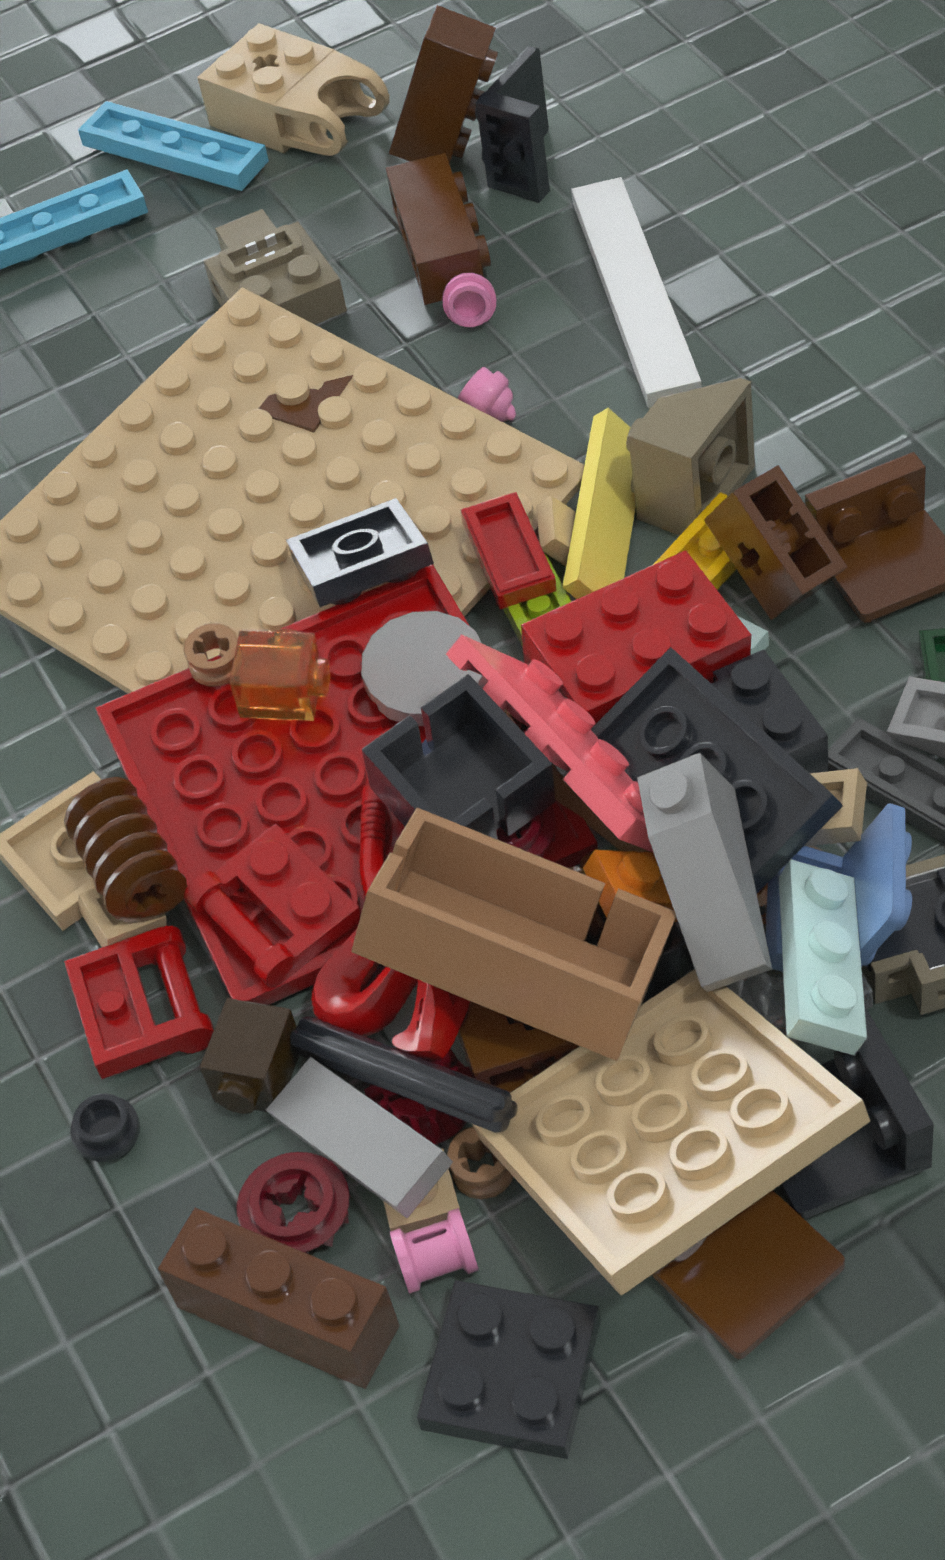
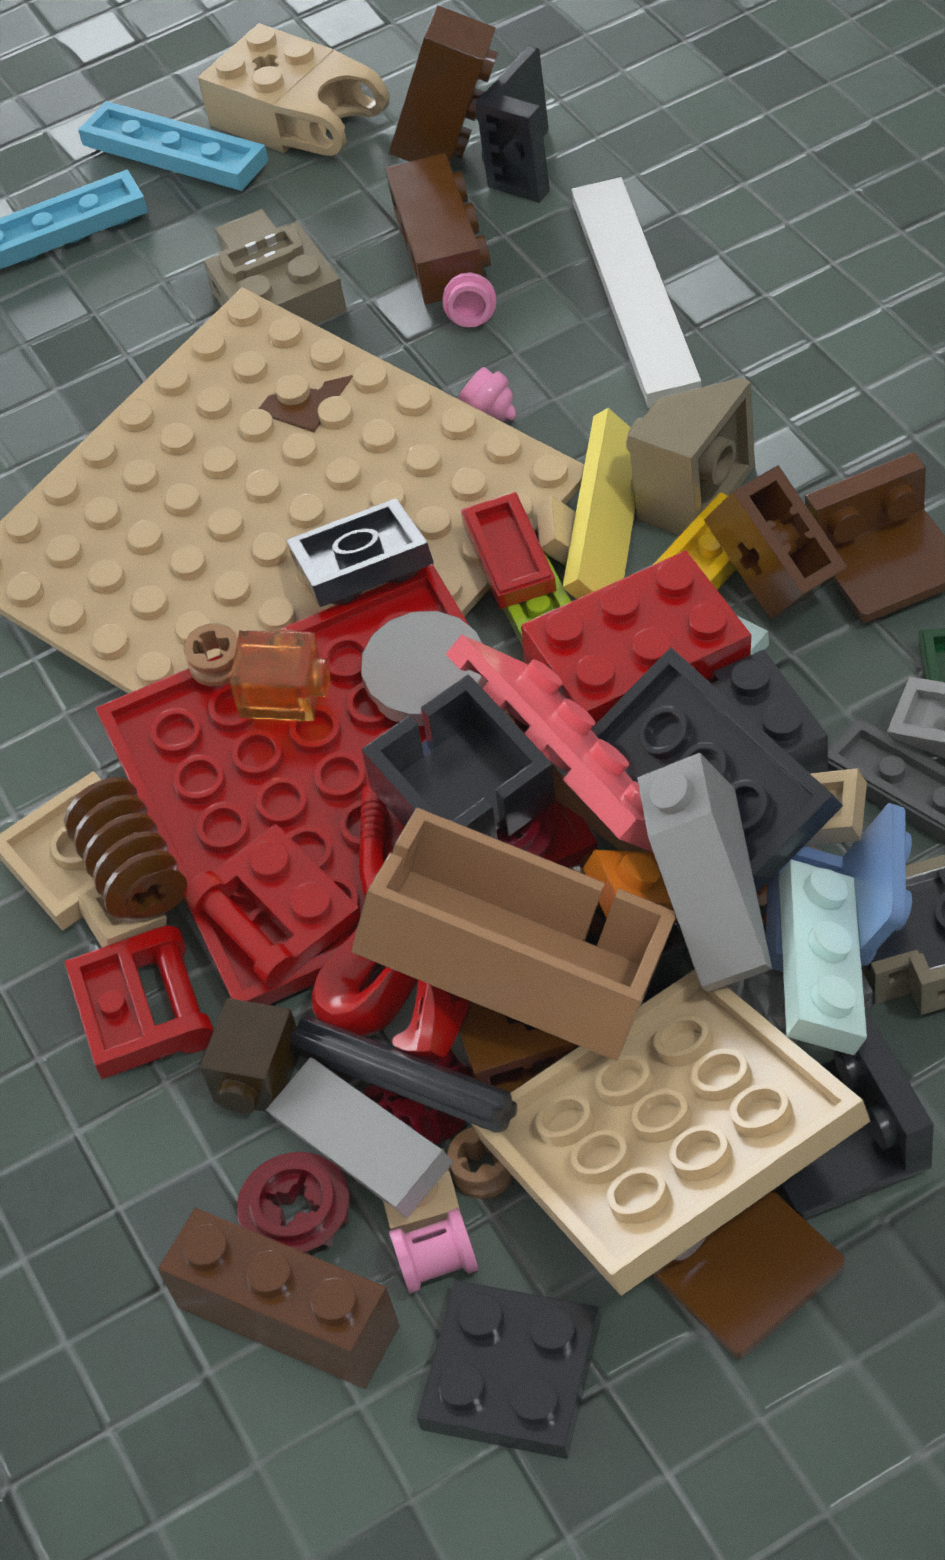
(104, 1127): black plate -> none

